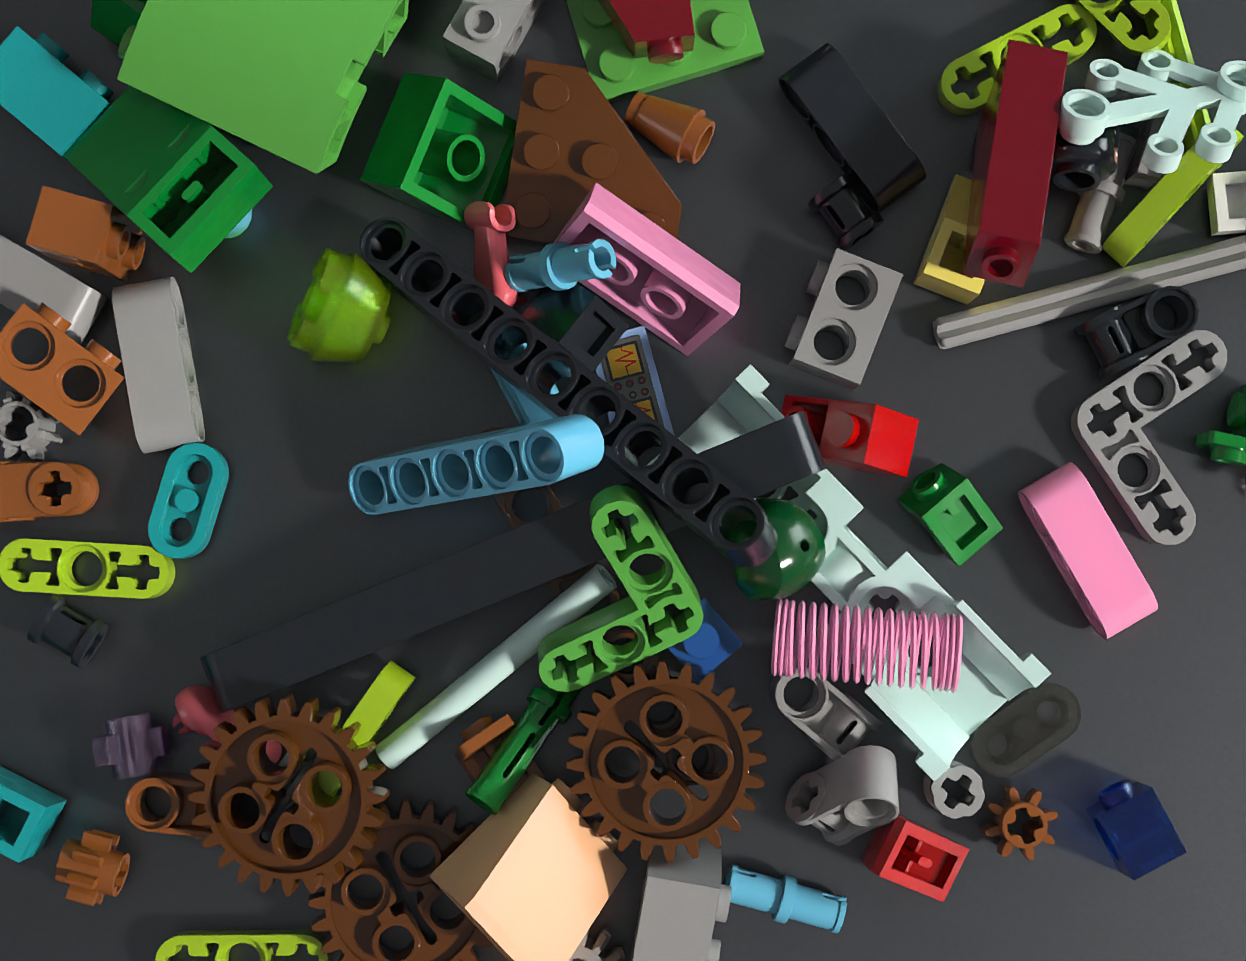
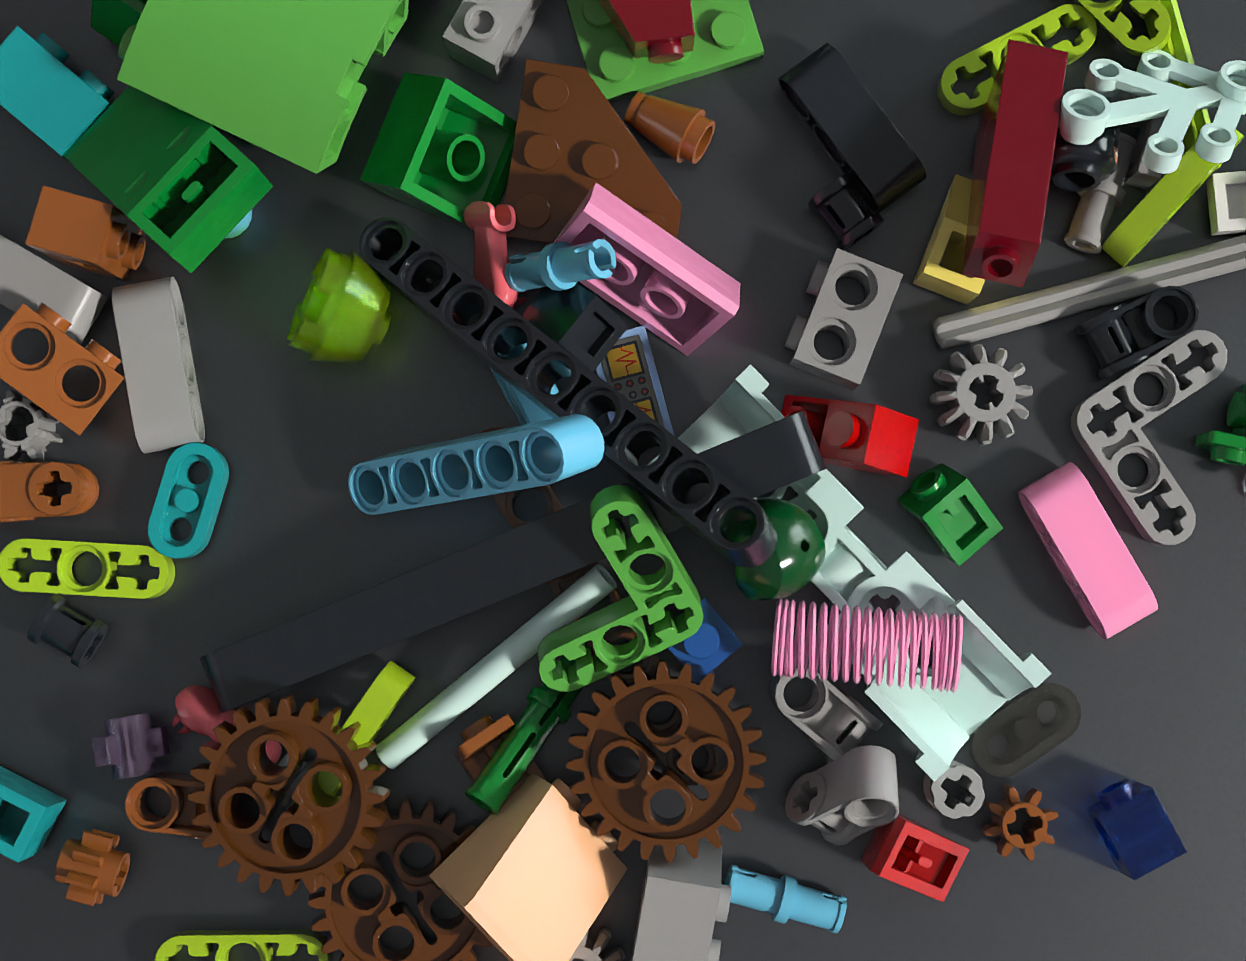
(1000, 389): none -> light grey gear

